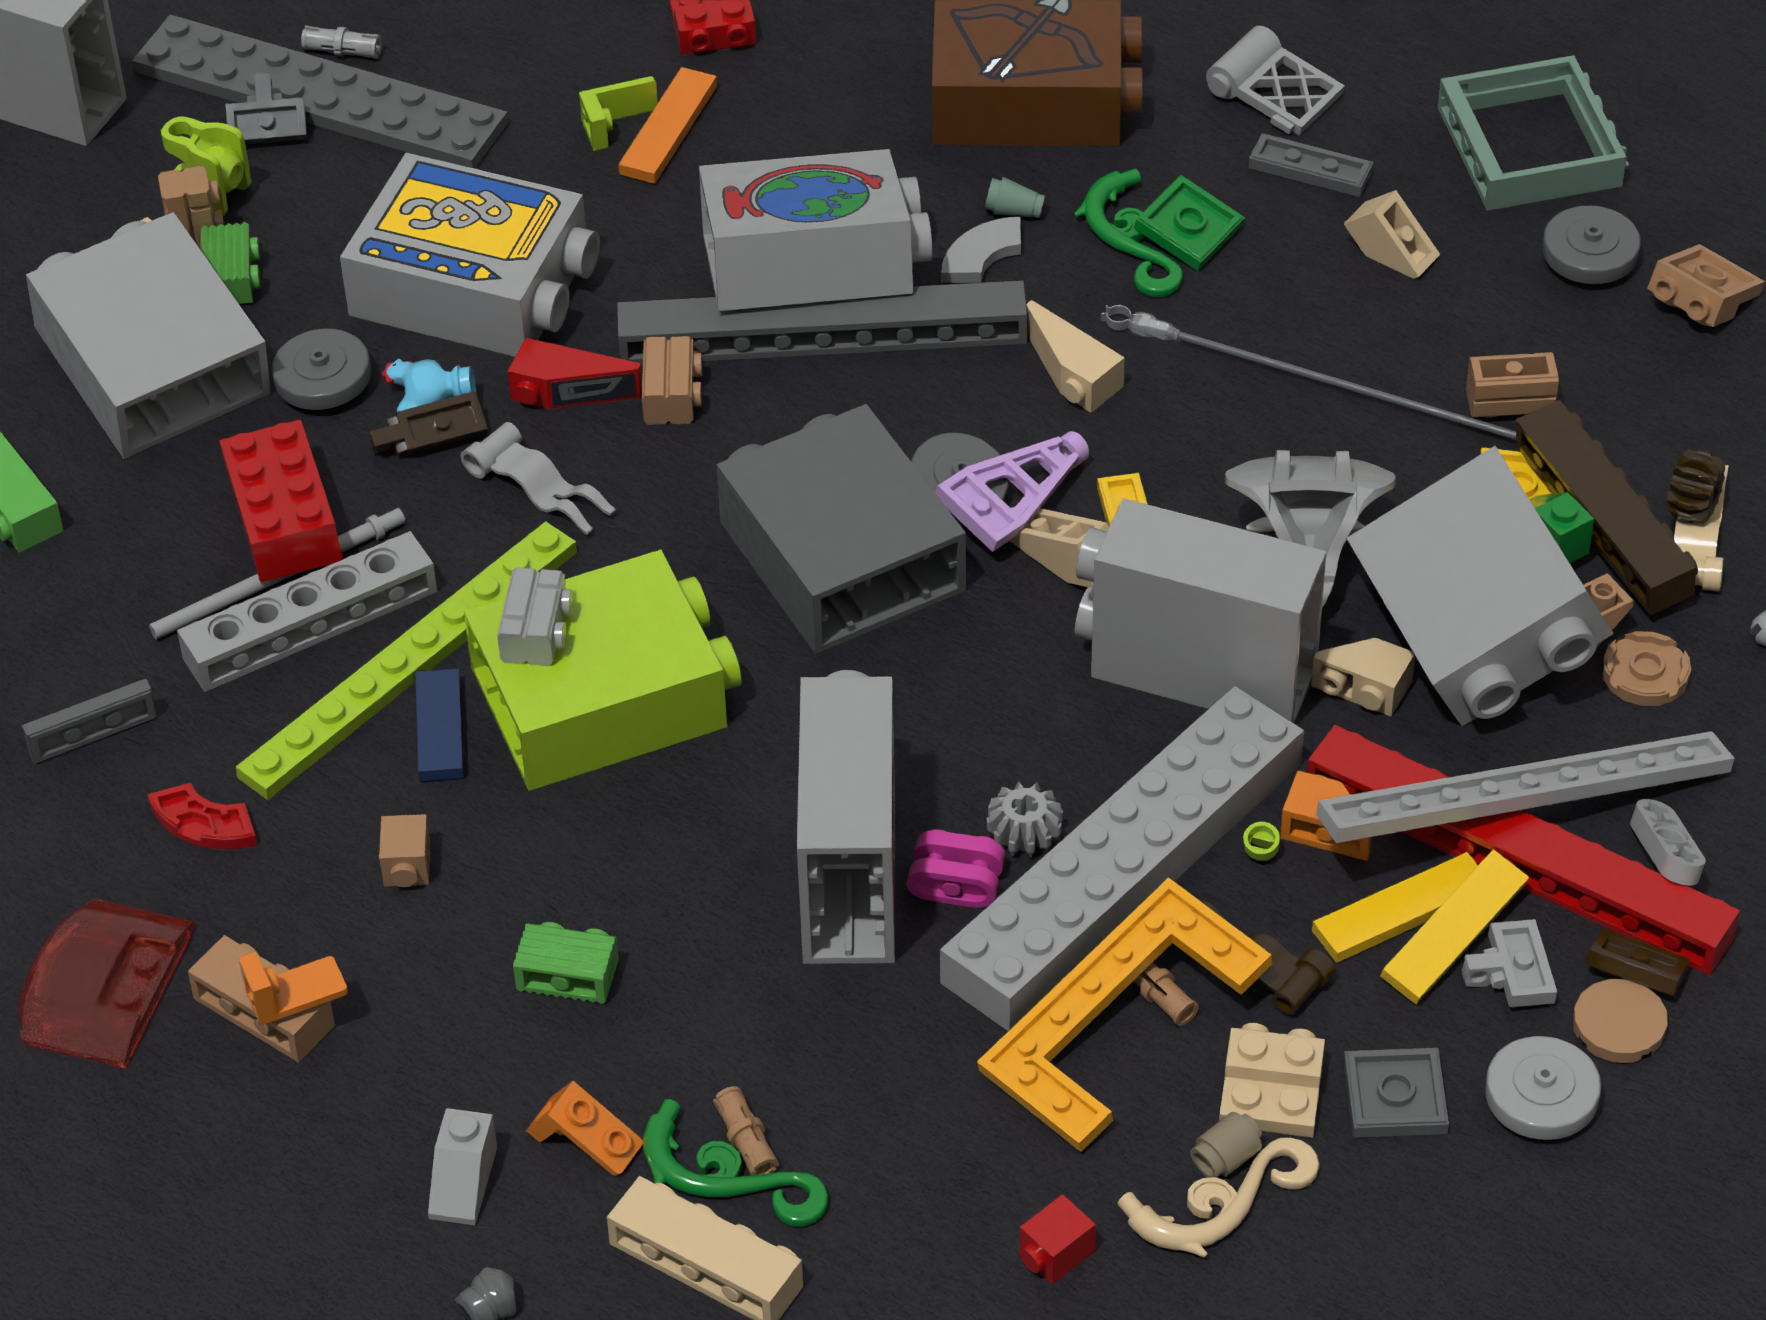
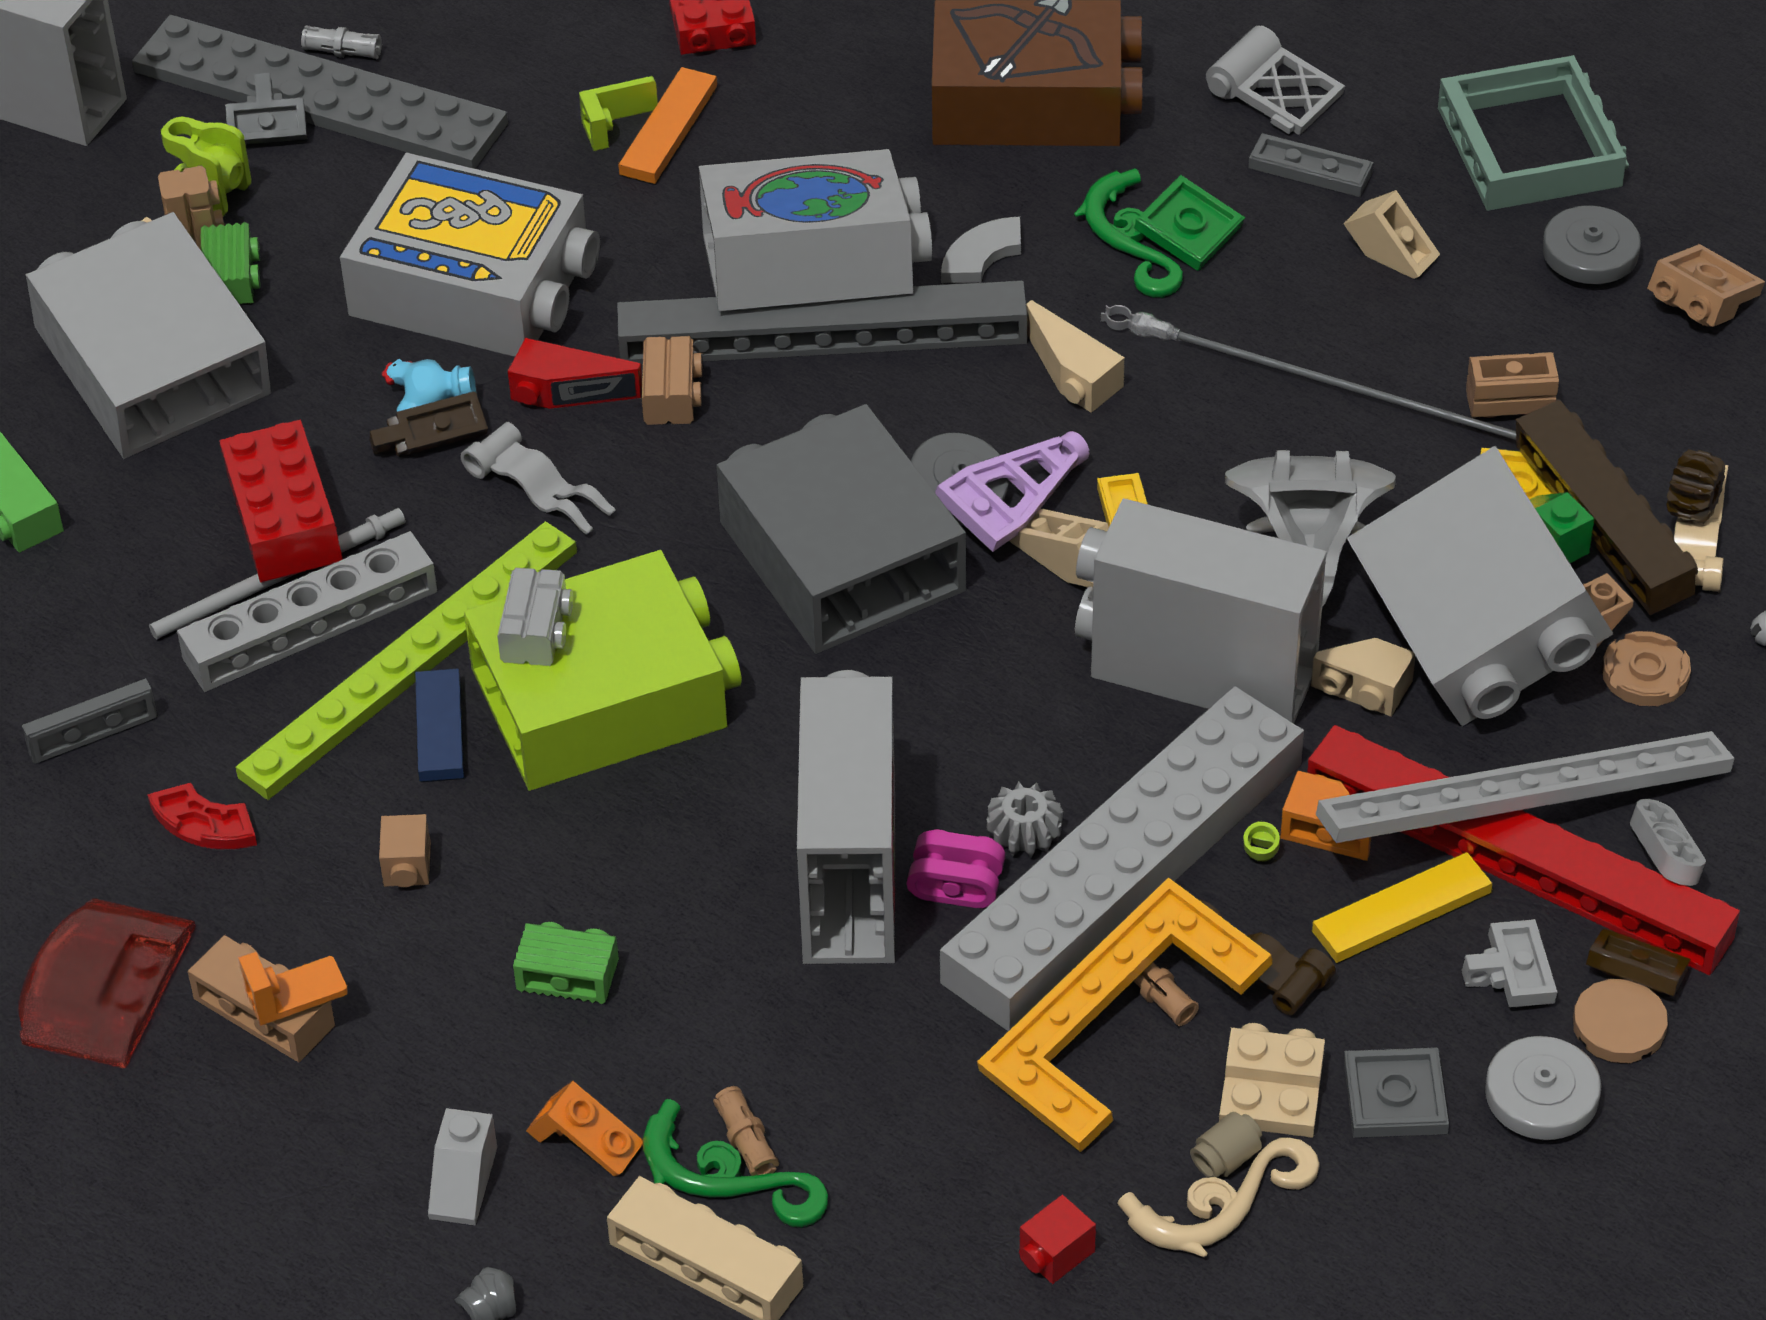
(321, 369): dark grey wheel -> none
(1013, 199): sand green cone -> none
(1454, 926): yellow tile -> none

